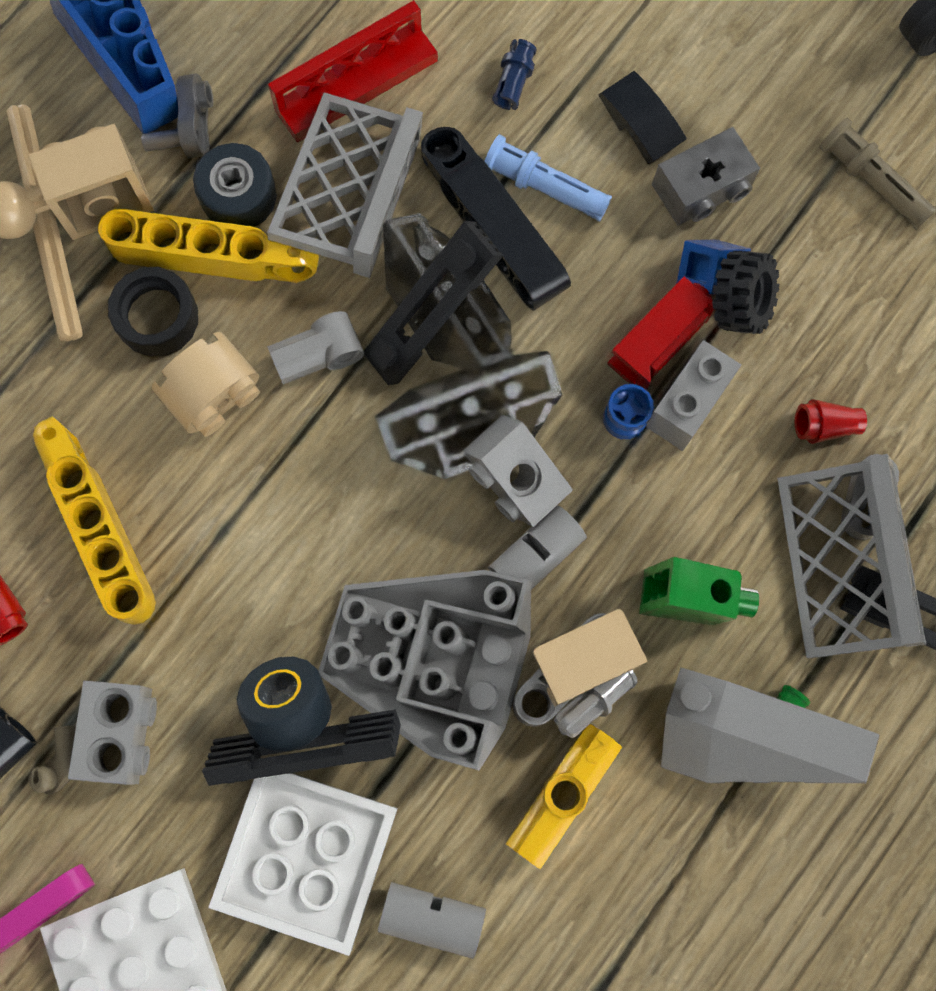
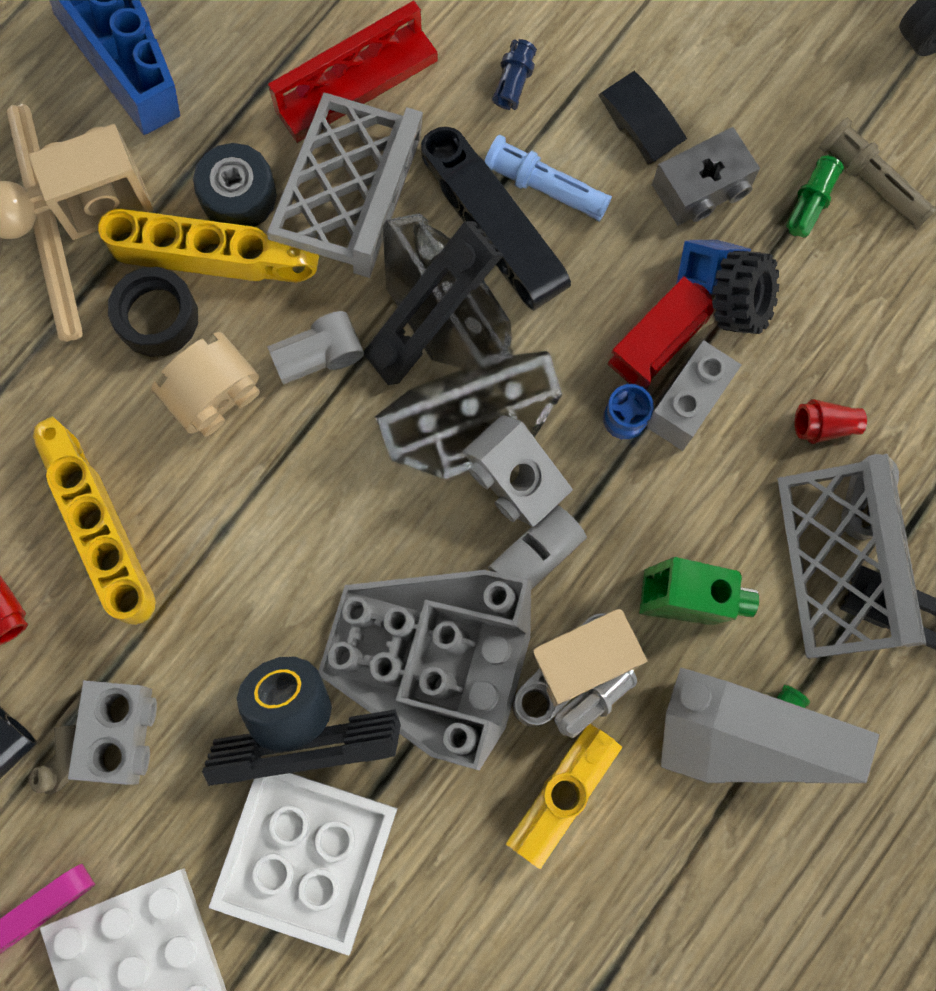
(192, 124): flat silver piece -> none
(432, 920): light grey pin -> none
(814, 196): none -> green axle

